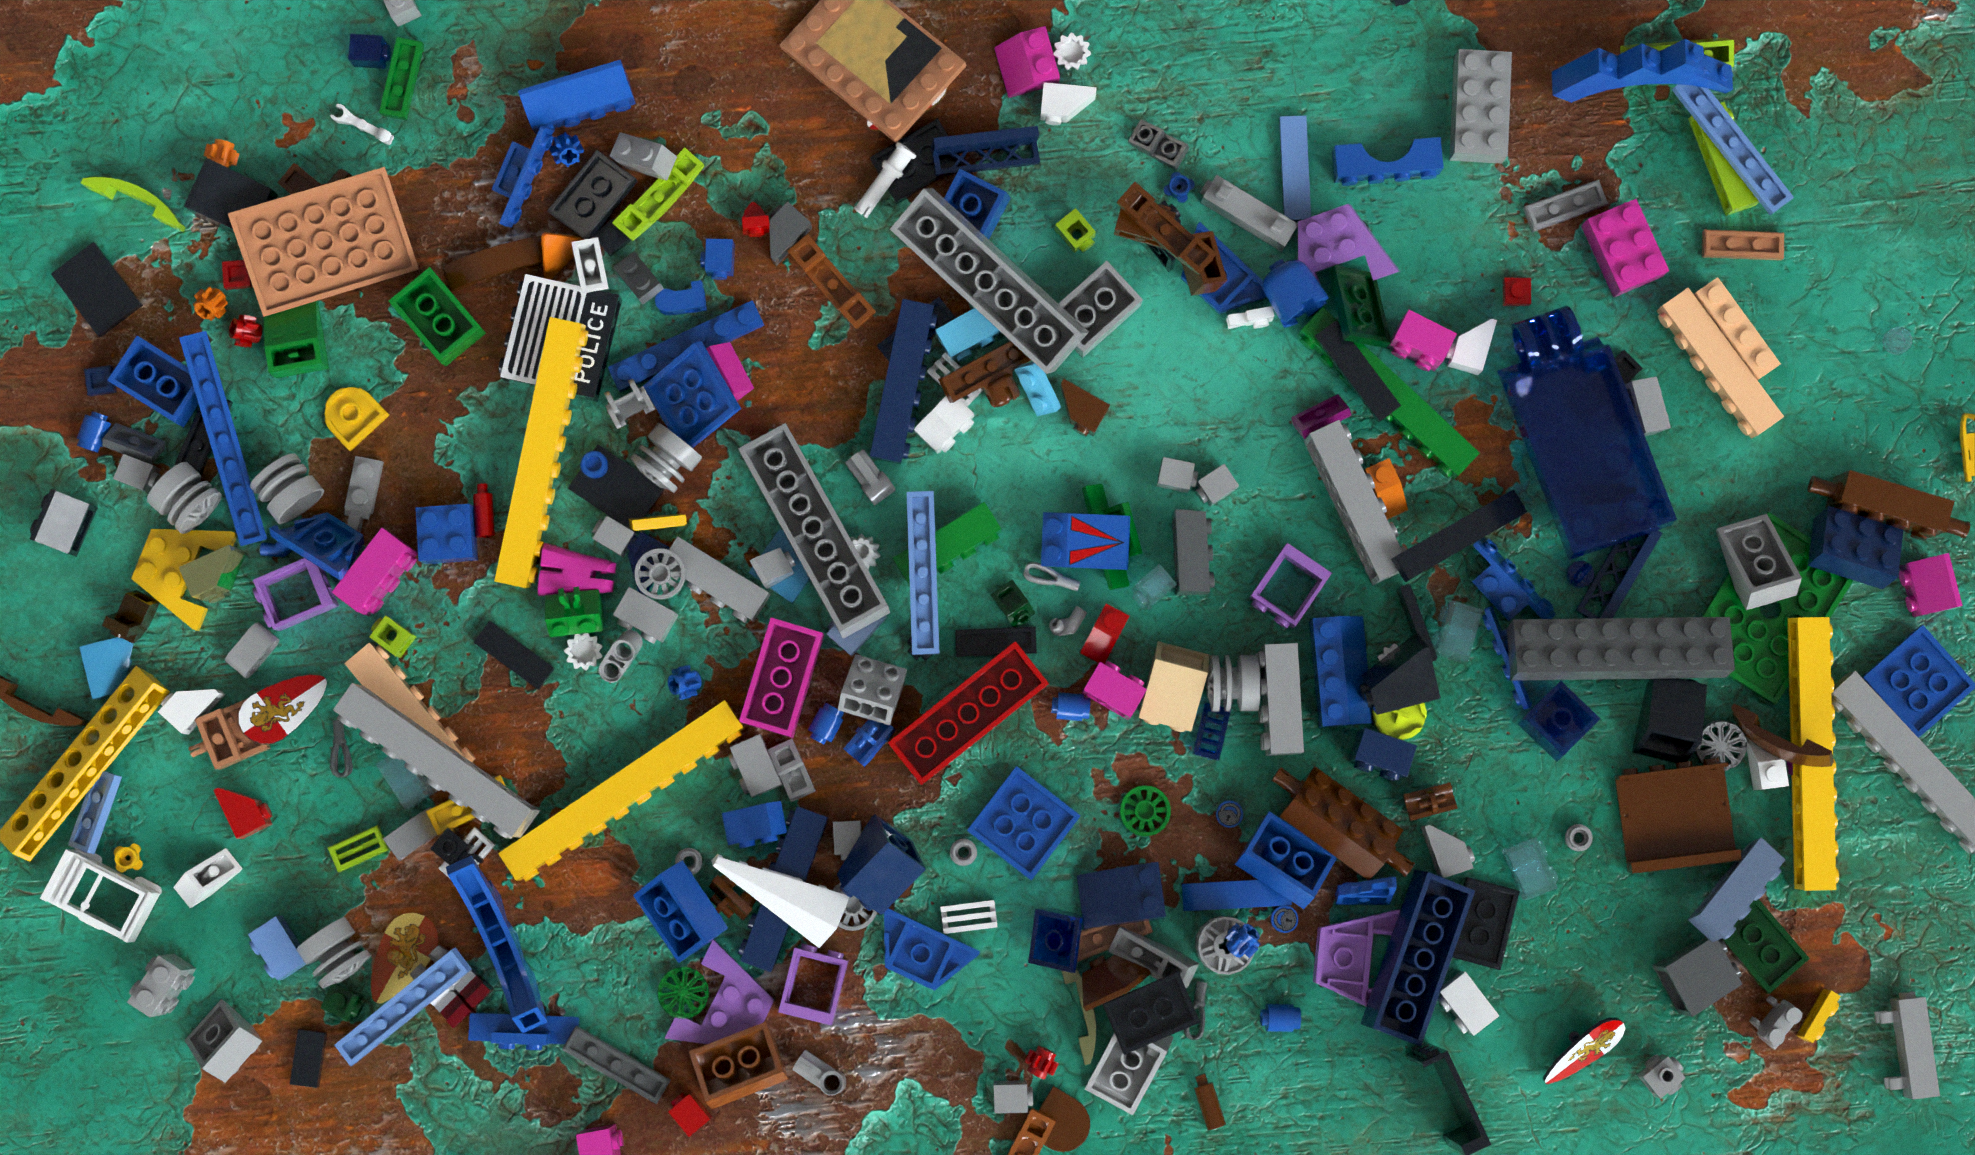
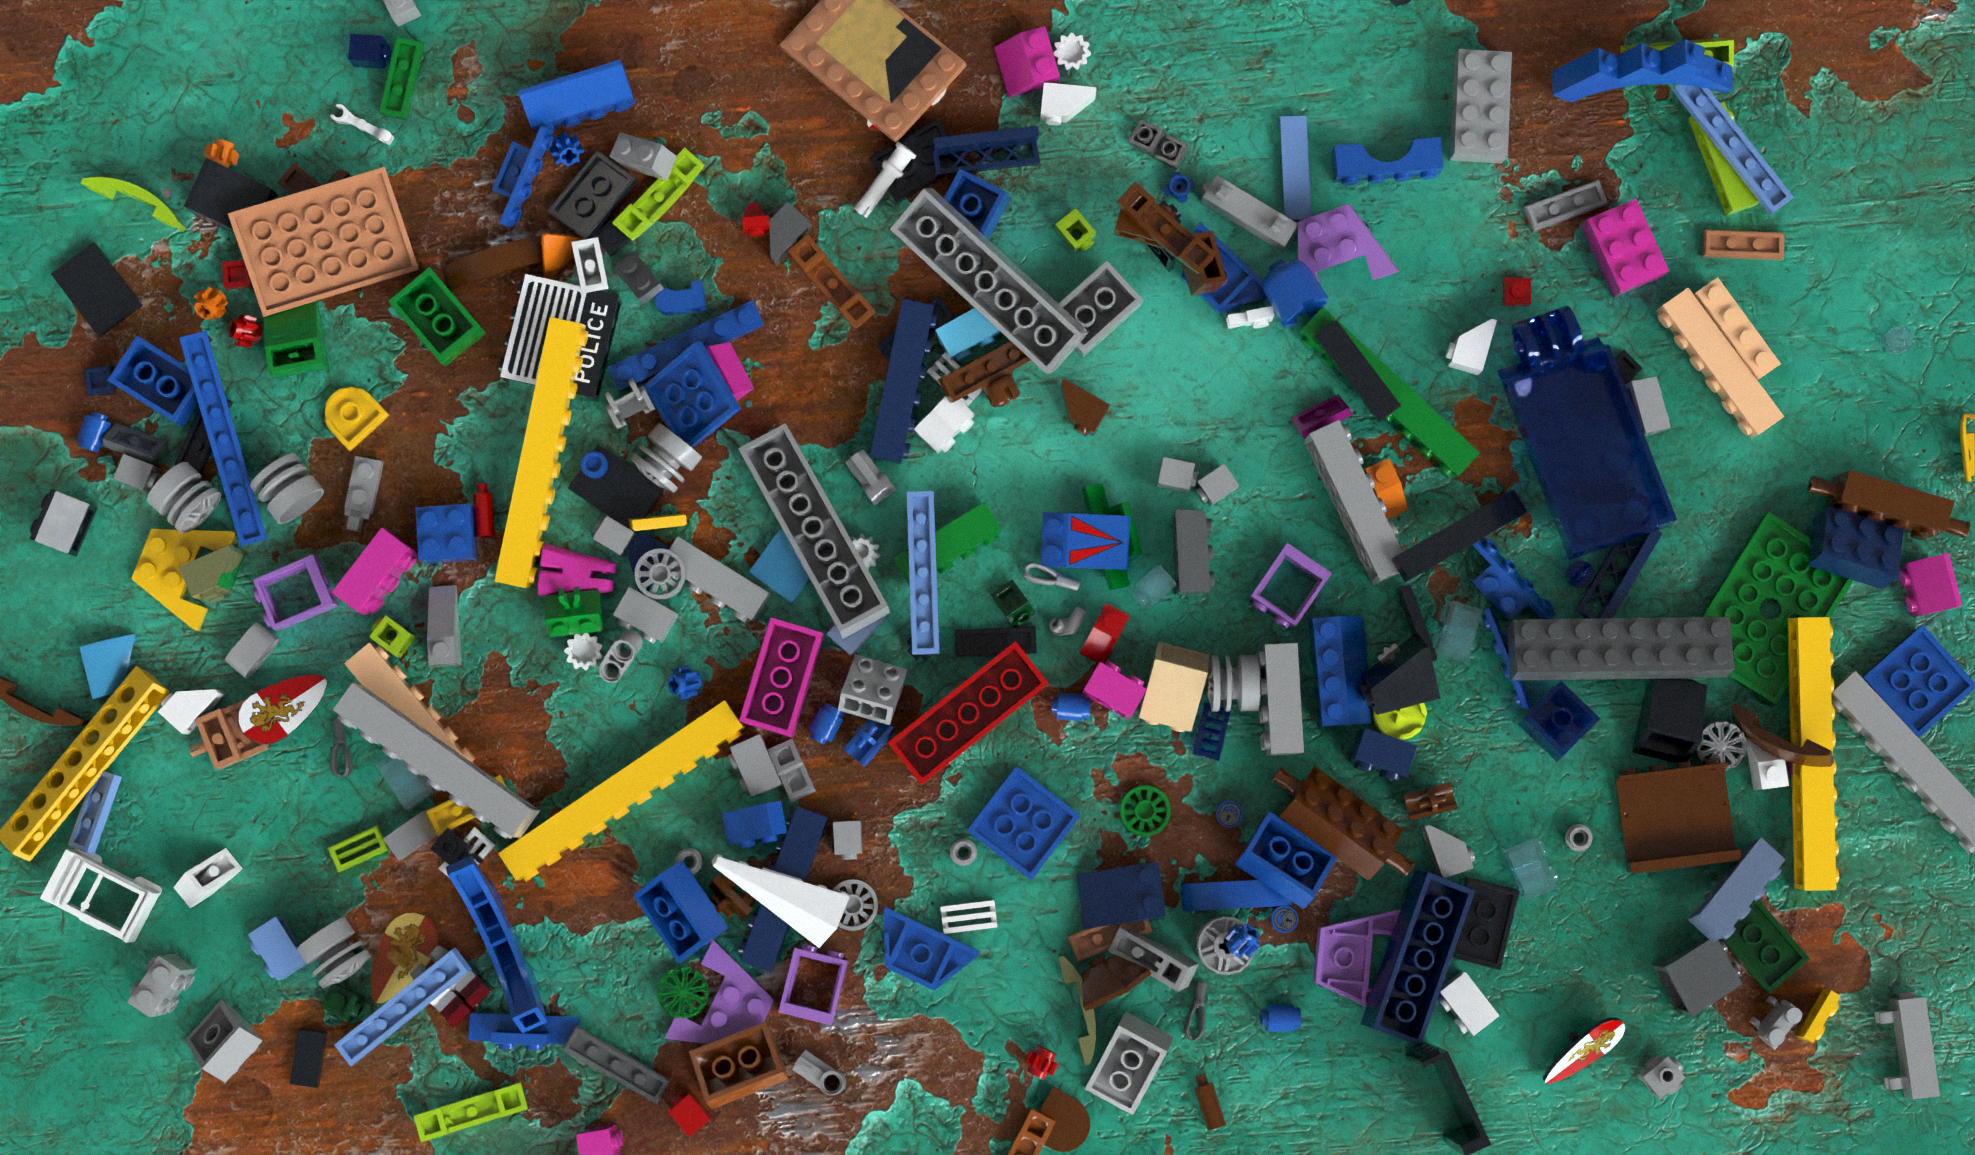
(121, 854): yellow plate -> none
(132, 617): dark brown brick -> none
(244, 813): red slope -> none
(274, 549): blue arm -> none
(323, 542): blue wing -> none
(443, 627): none -> light grey slope
(470, 1112): none -> lime slope
(514, 655): black tile -> none
(718, 258): blue brick -> none
(773, 567): light grey slope -> none
(880, 866): dark blue slope -> none
(1012, 1096): light grey brick -> none
(1037, 388): medium azure plate -> none
(1055, 939): clear blue slope -> none
(1151, 1013): black tile -> none
(1359, 306): dark green plate -> none
(1366, 892): blue wing -> none
(1421, 341): dark pink brick -> none
(1758, 562): light grey slope -> none

